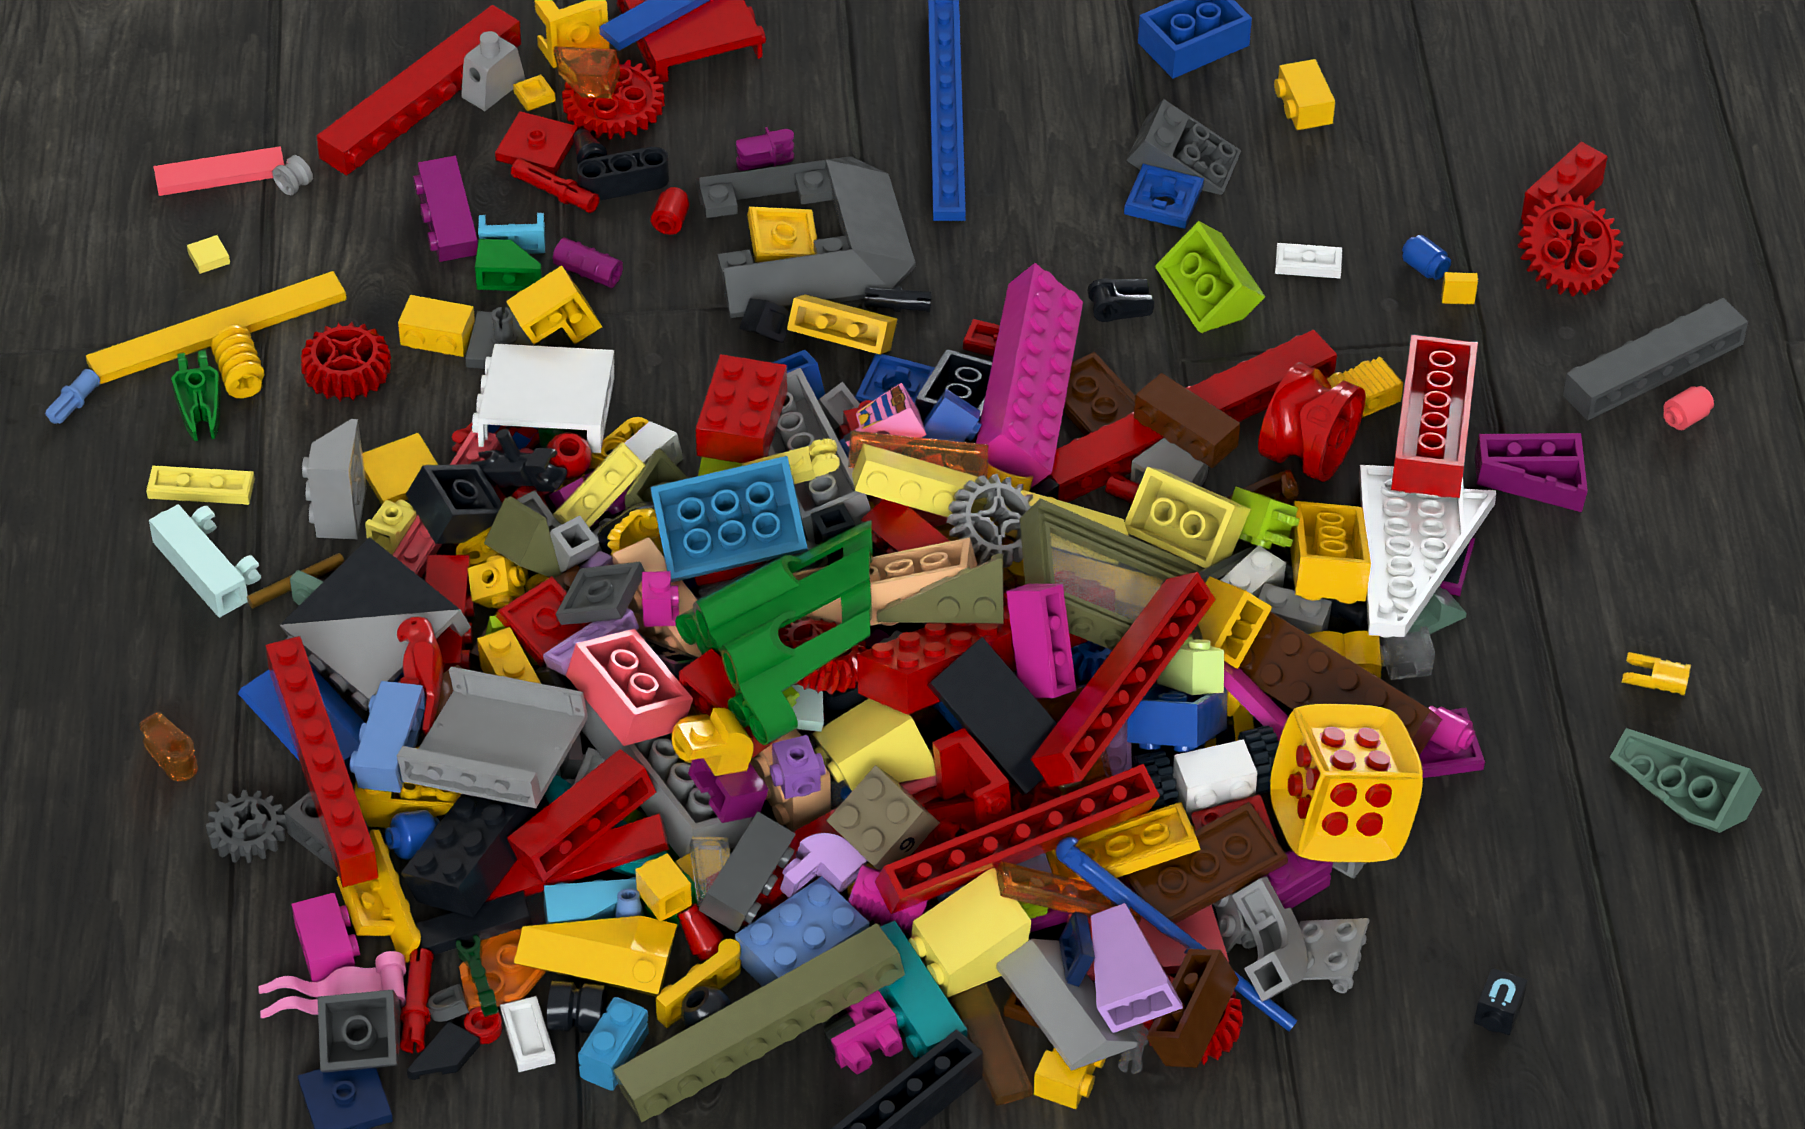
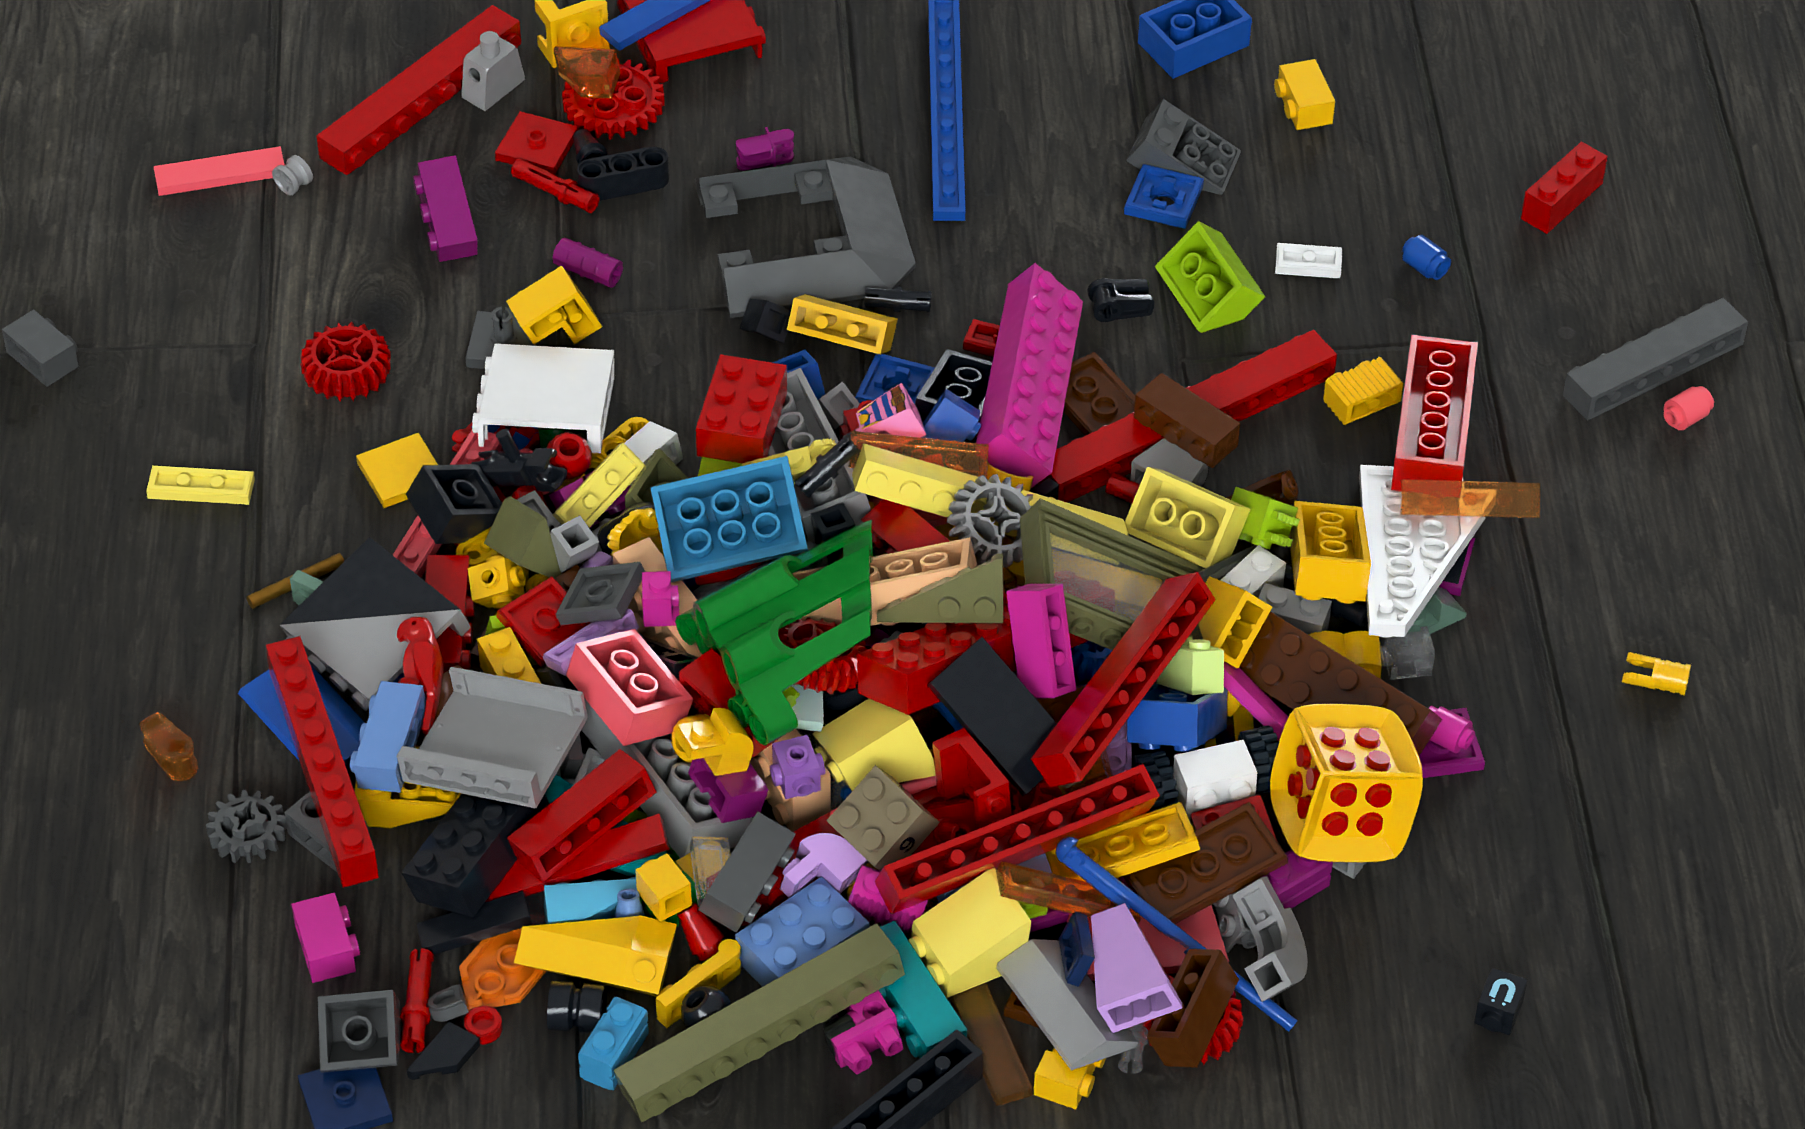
(40, 347): none -> dark grey brick
(72, 396): medium blue axle -> none
(197, 390): green hinge -> none
(198, 332): yellow tile -> none
(199, 561): light aqua brick -> none
(208, 254): light yellow tile -> none
(238, 361): yellow piece -> none
(336, 482): light grey slope -> none
(345, 980): bright pink flag -> none
(380, 905): yellow bracket -> none
(392, 521): light yellow brick -> none
(409, 832): blue head -> none
(436, 325): yellow brick -> none
(472, 959): dark green piece -> none
(504, 266): green slope -> none
(527, 236): medium azure hinge -> none
(527, 1034): white tile -> none
(534, 92): yellow tile -> none
(670, 211): red brick -> none
(781, 233): yellow plate -> none
(827, 466): none -> black pin
(1311, 421): red piece -> none
(1334, 949): light grey hinge -> none
(1459, 288): yellow tile -> none
(1470, 499): none -> clear orange tile
(1534, 467): magenta wedge -> none
(1543, 236): red gear -> none
(1689, 782): sand green wedge -> none

